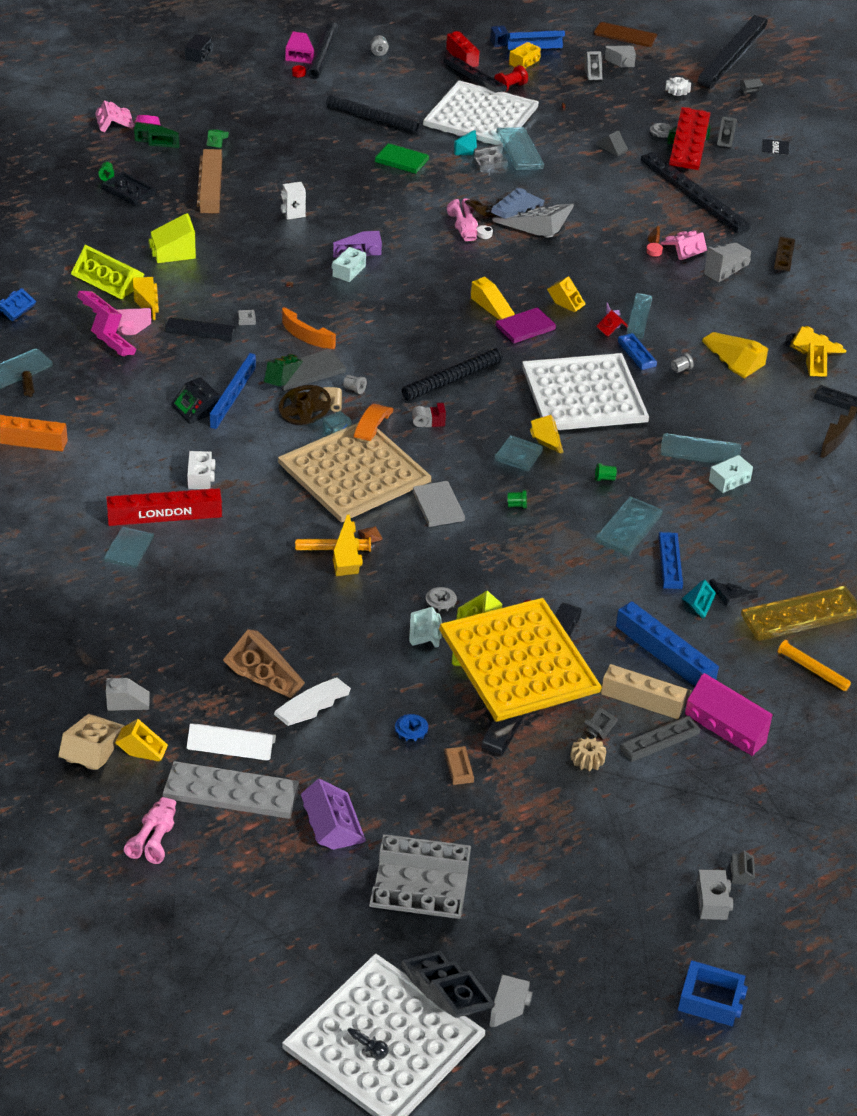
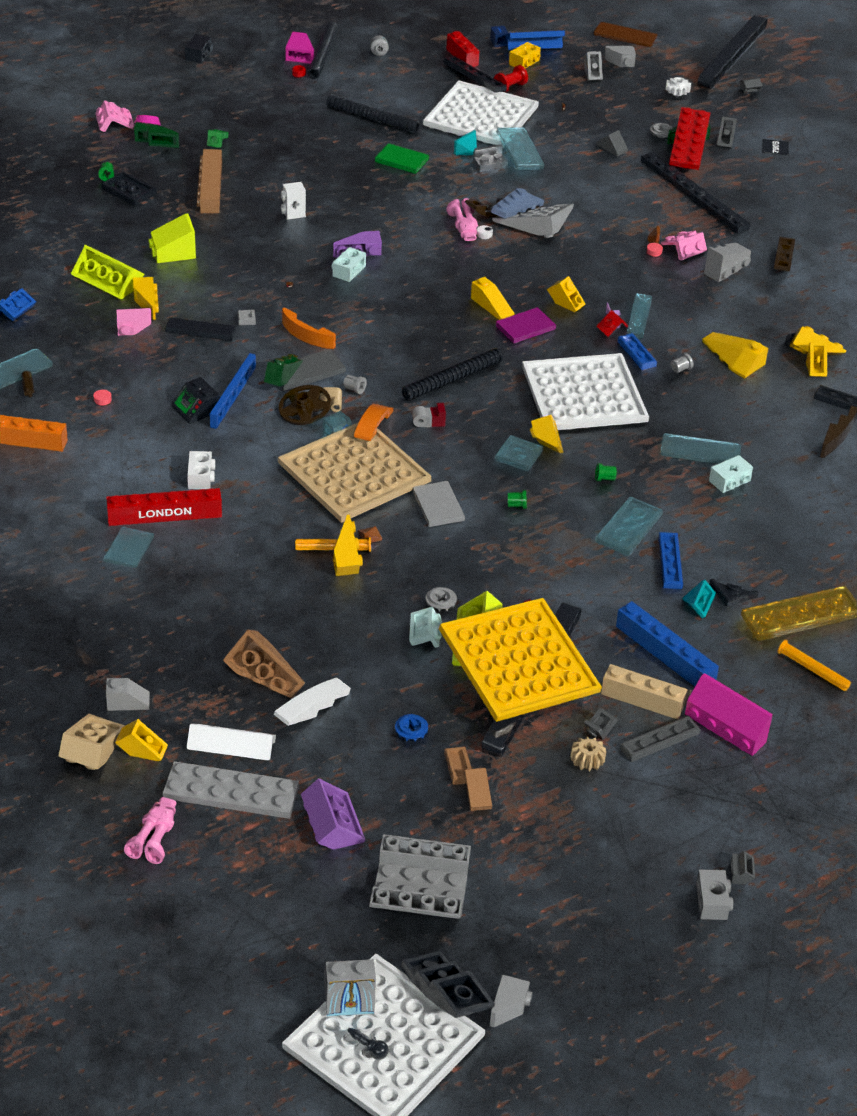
(102, 397): none -> coral tile
(106, 323): dark pink bracket -> none
(350, 987): none -> light grey slope
(478, 789): none -> medium nougat tile
(707, 1008): blue window -> none

